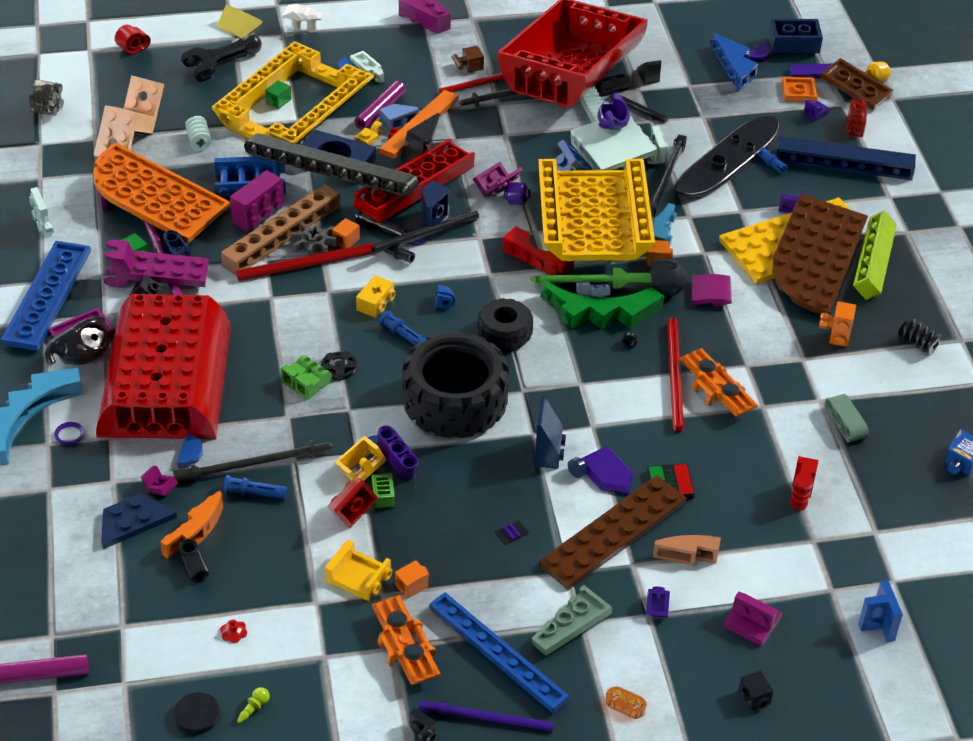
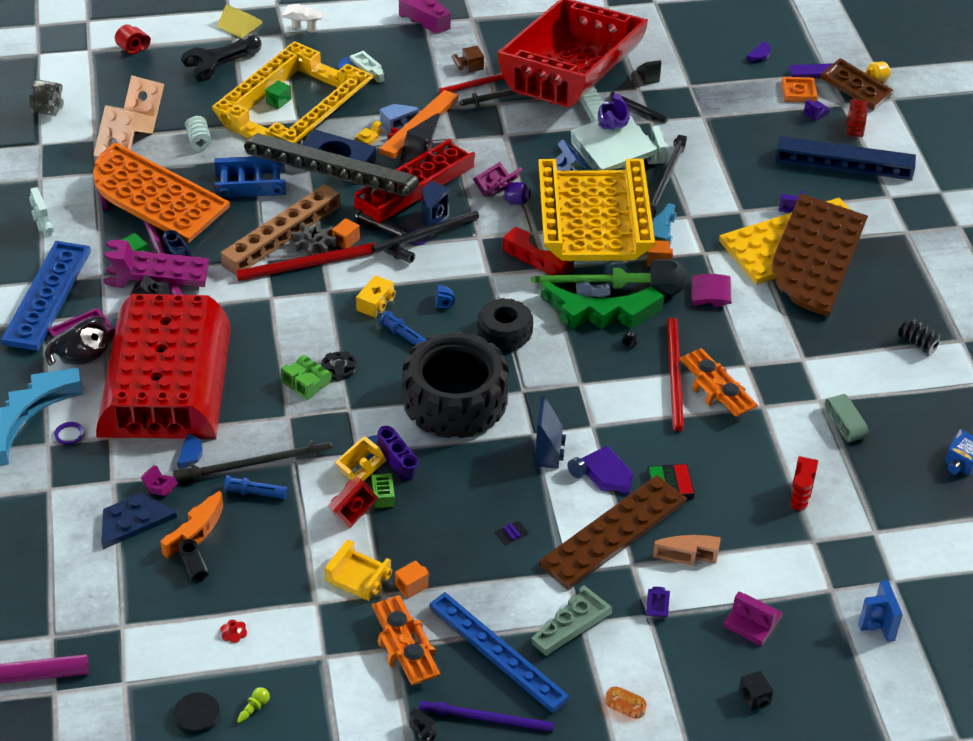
(257, 201): magenta brick -> none
(387, 98): magenta piece -> none
(613, 83): black brick -> none
(733, 155): black piece -> none
(735, 60): blue slope -> none
(772, 160): blue pin -> none
(795, 36): dark blue brick -> none
(840, 323): orange brick -> none
(875, 255): lime brick -> none

